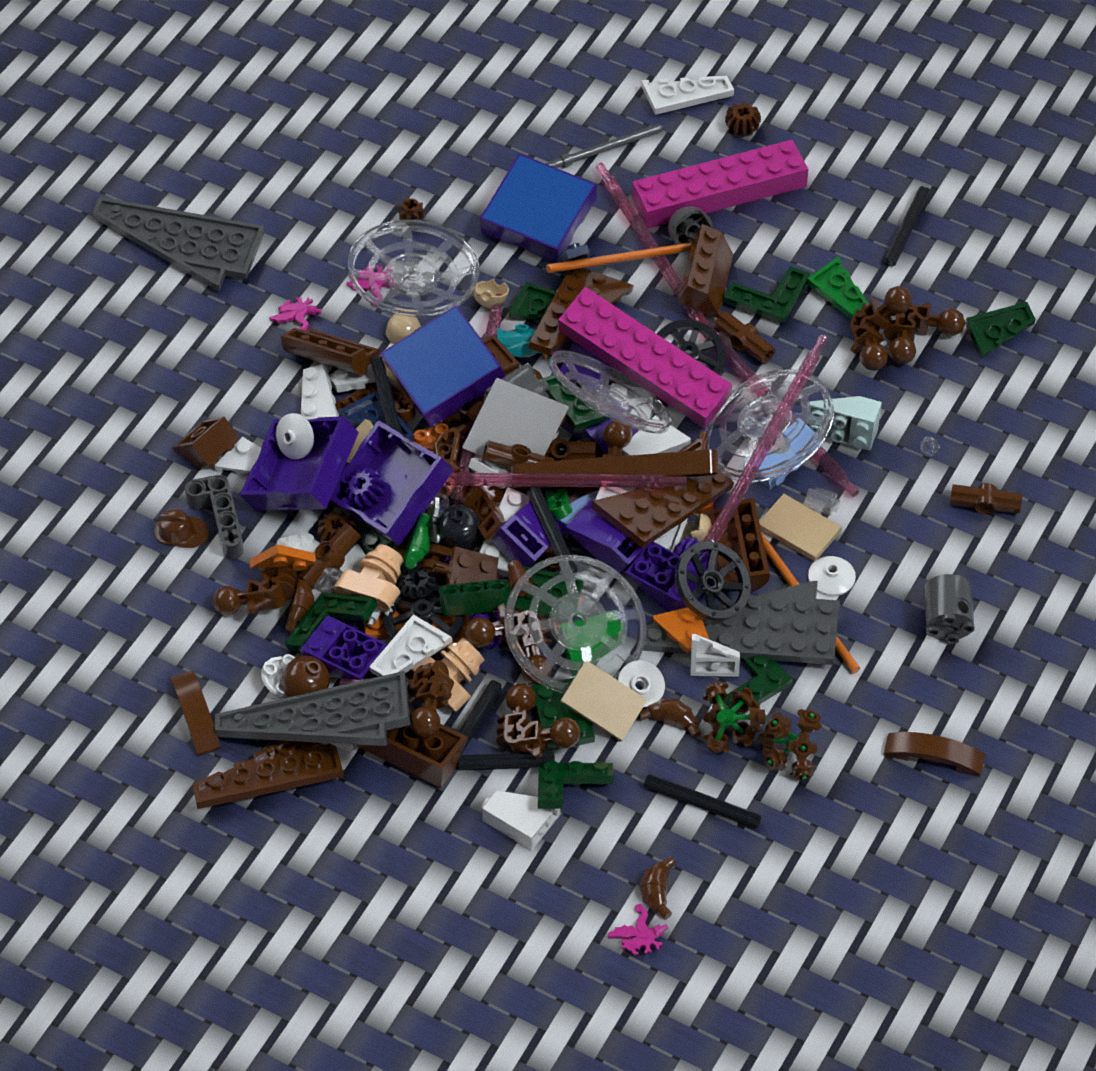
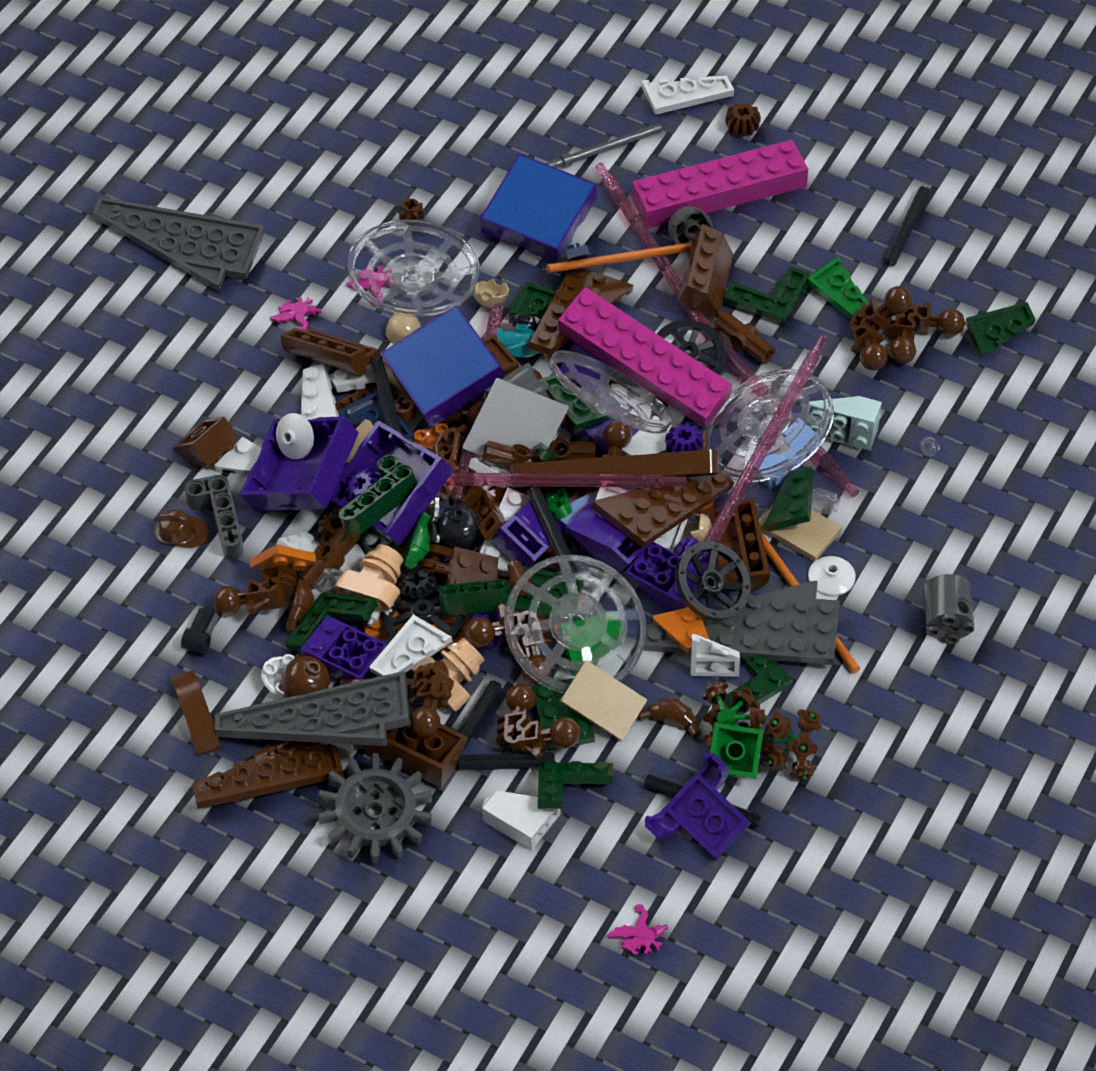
(198, 636): none -> black piece
(380, 498): none -> dark green beam
(393, 794): none -> dark grey gear
(529, 320): none -> black gear
(545, 453): none -> dark green tile
(646, 675): white dish -> none
(655, 886): reddish brown piece -> none
(684, 438): none -> dark purple gear
(702, 810): none -> dark purple piece
(738, 749): none -> green slope
(793, 501): none -> dark green wing
(936, 749): reddish brown slope -> none
(986, 498): reddish brown piece -> none

